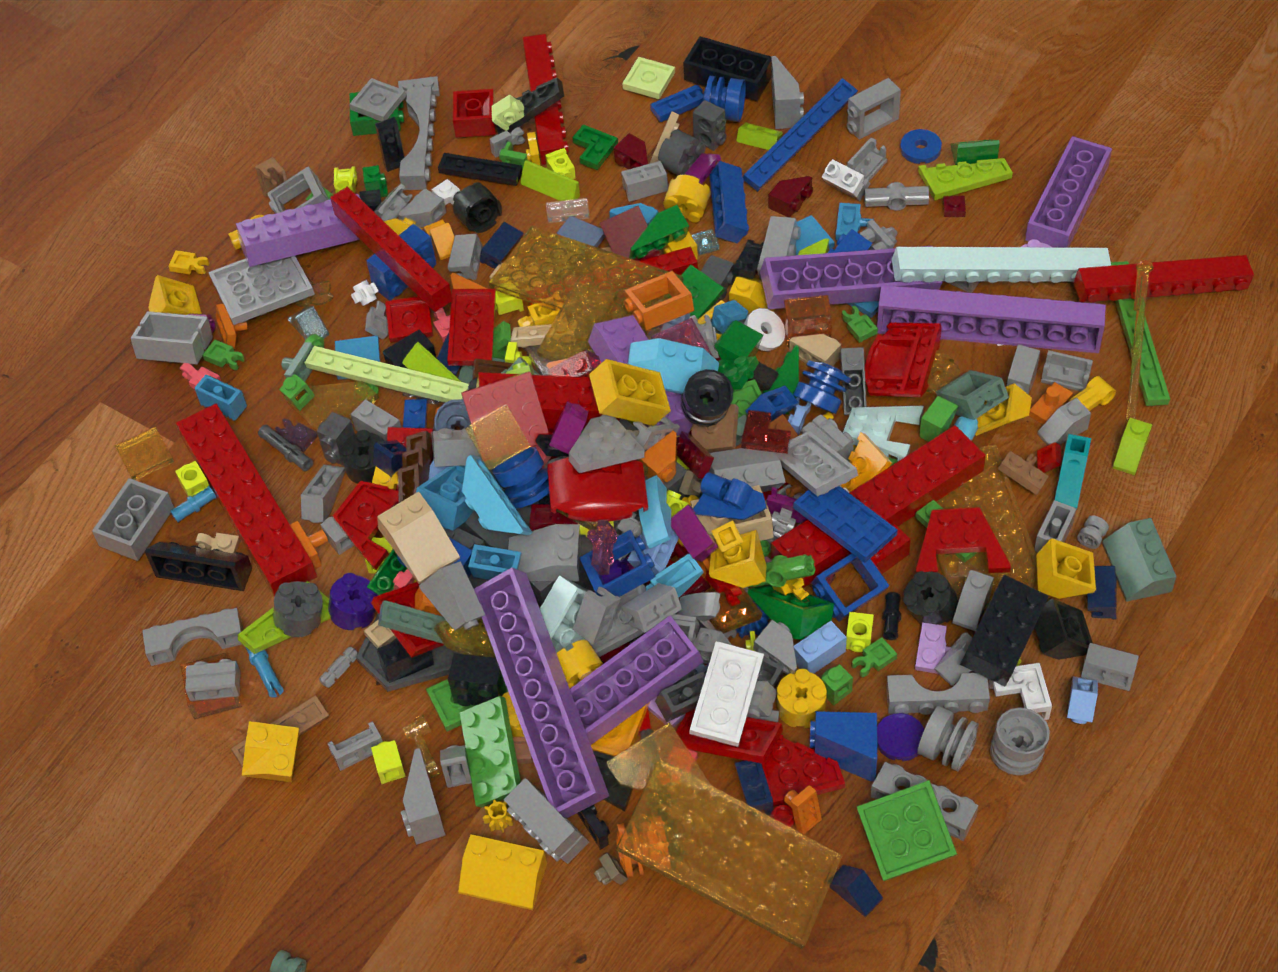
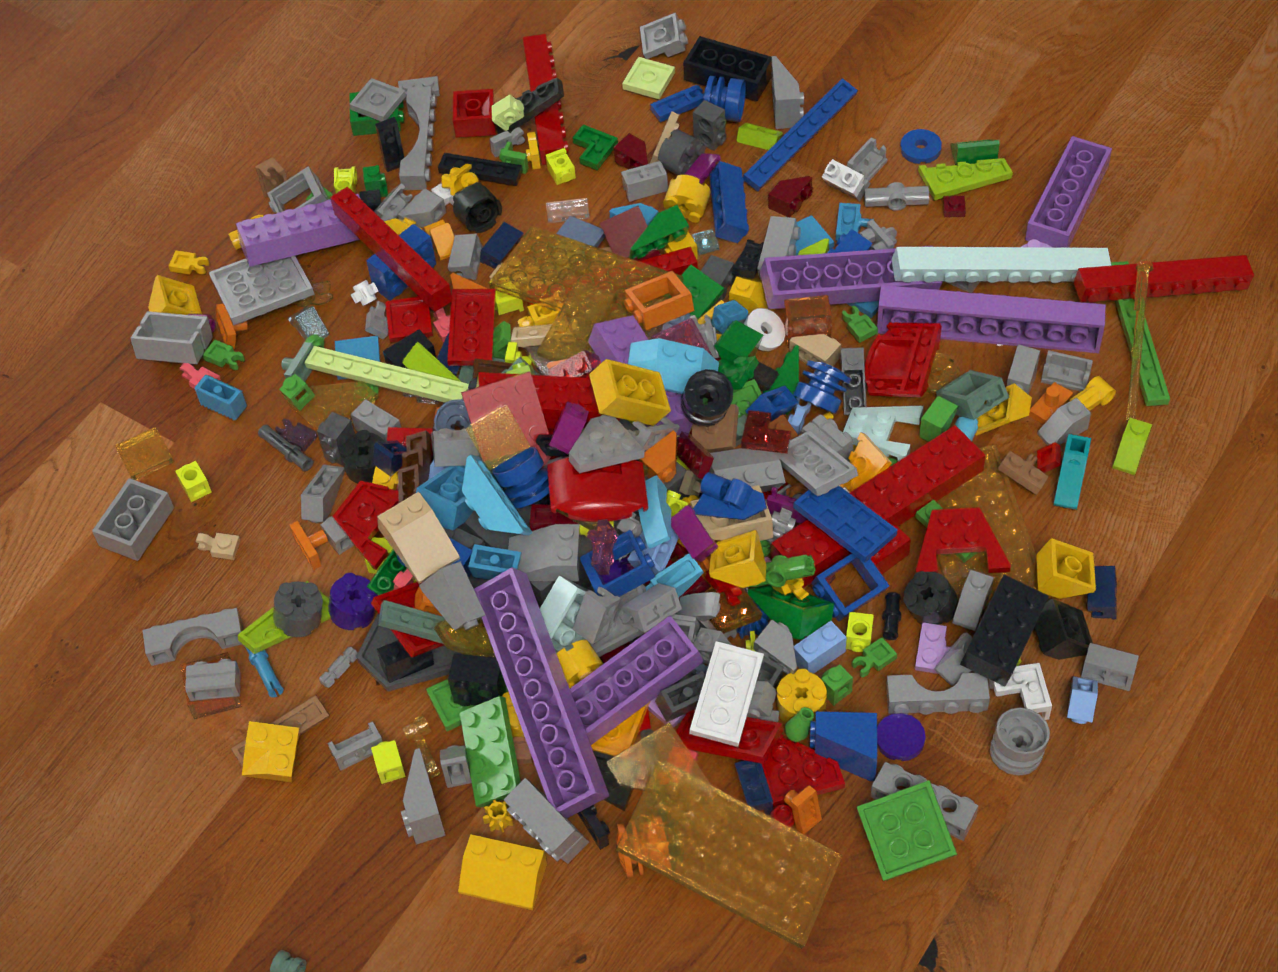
(193, 504): dark azure pin -> none
(199, 565): black slope -> none
(246, 499): red brick -> none
(379, 635): tan plate -> none
(415, 413): blue plate -> none
(459, 179): none -> yellow hips
(549, 182): lime slope -> none
(610, 871): dark tan tile -> none
(664, 36): none -> light grey plate
(727, 536): yellow slope -> none
(799, 725): none -> bright green cone
(856, 889): dark blue slope -> none
(882, 93): light grey window -> none
(944, 737): light grey wheel -> none
(1056, 524): light grey brick -> none
(1093, 532): light grey wheel -> none
(1140, 560): sand green slope -> none

